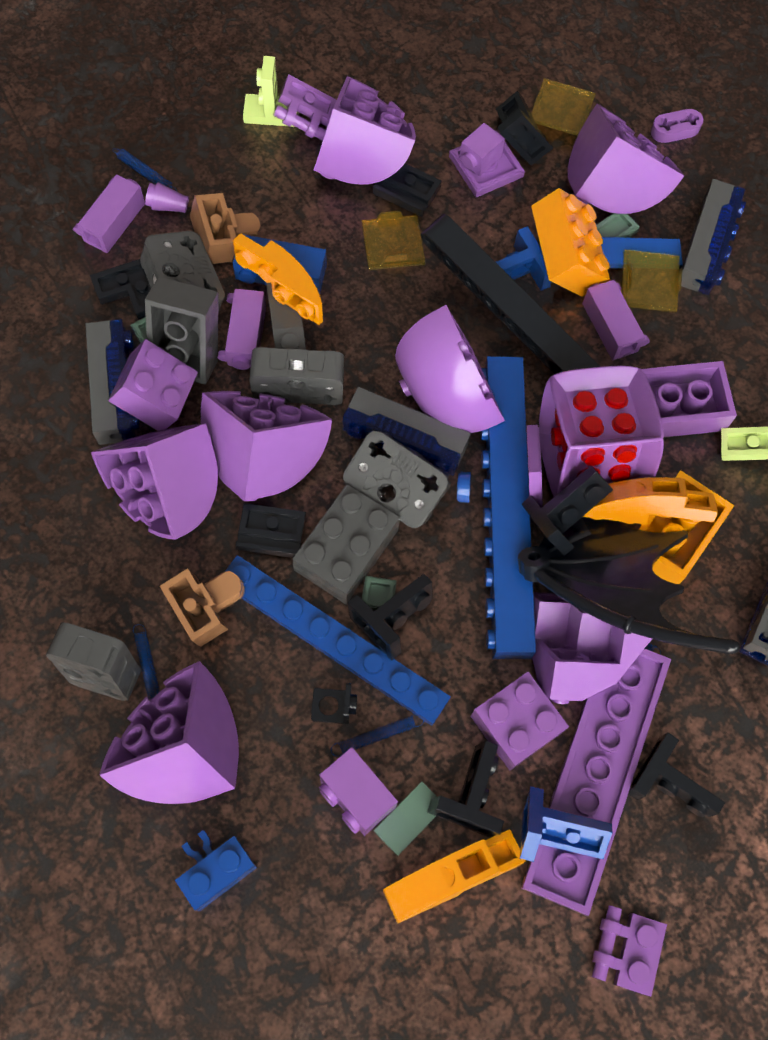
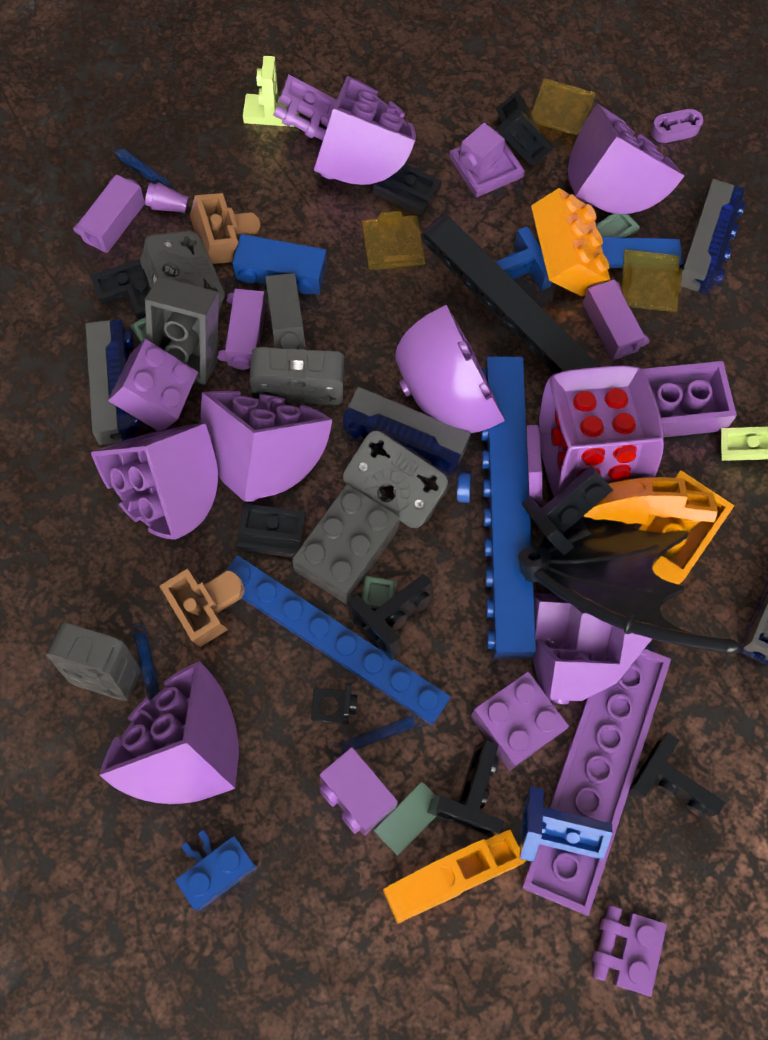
(288, 277): light orange slope -> none

